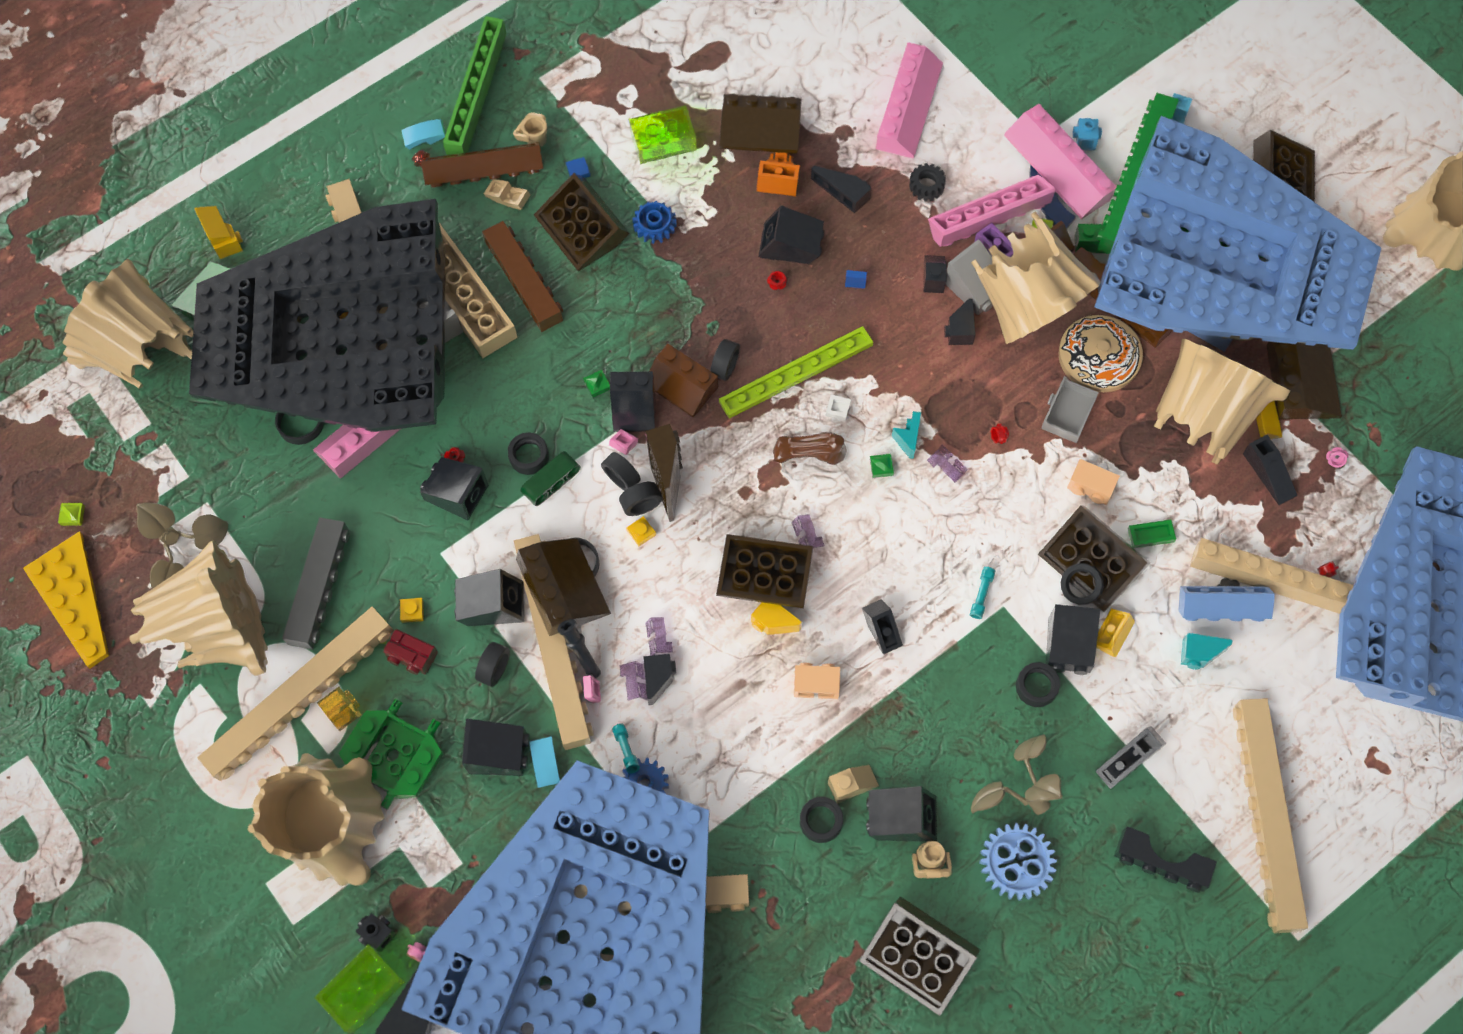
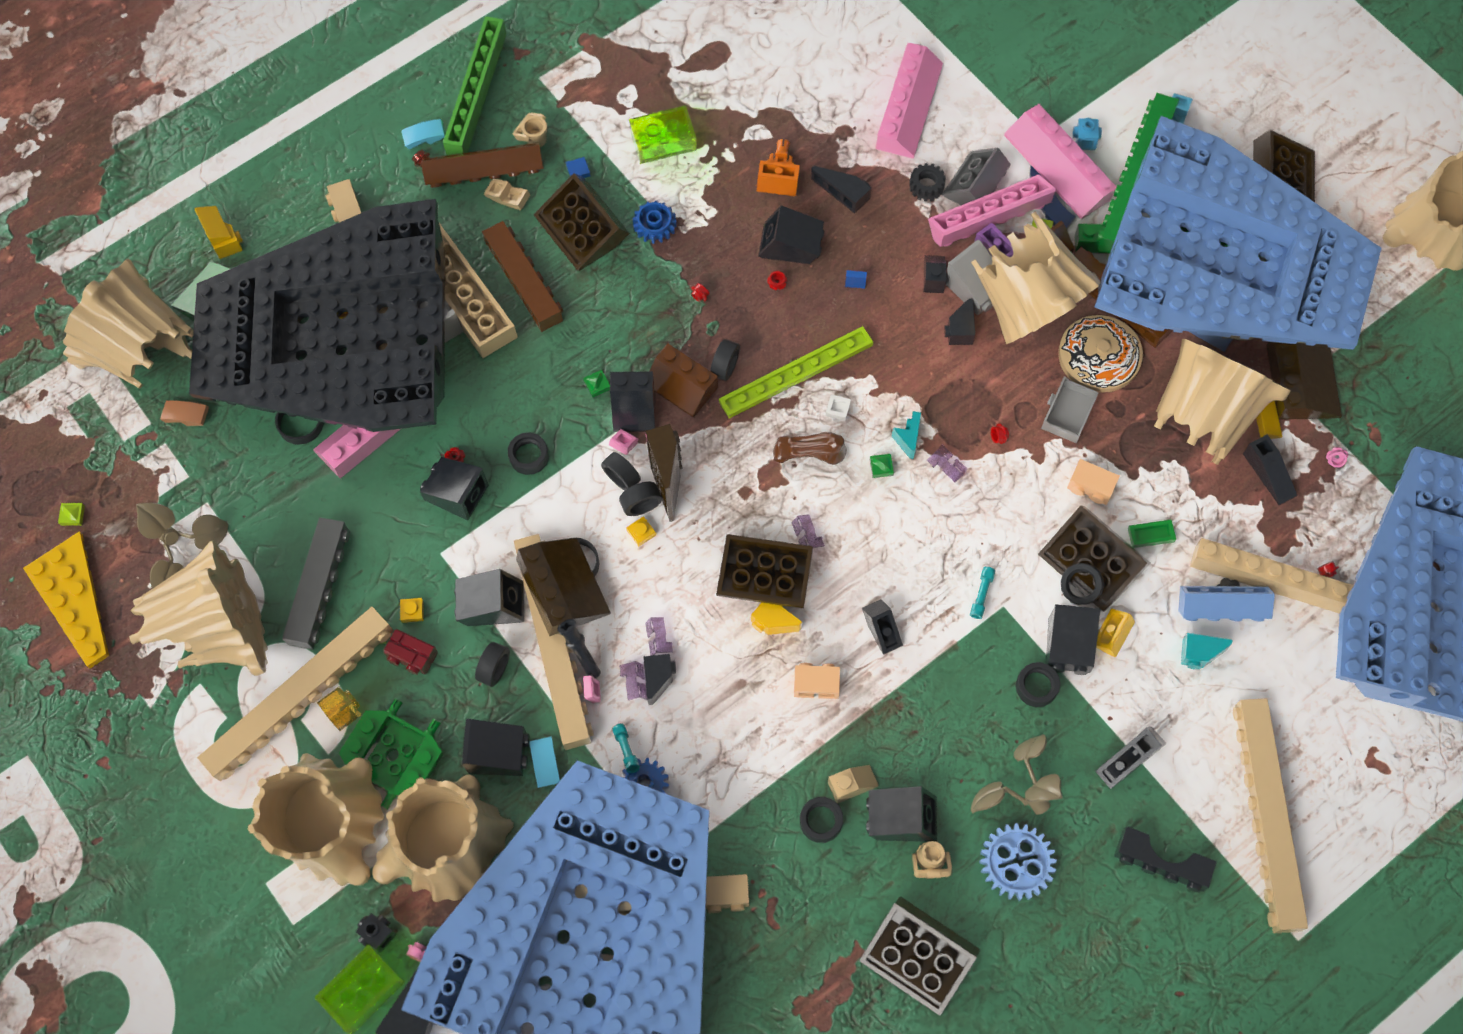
(186, 412): none -> nougat slope
(441, 838): none -> tan piece
(550, 478): dark green beam -> none
(699, 292): none -> red plate
(760, 123): dark brown slope -> none
(977, 176): none -> dark grey slope

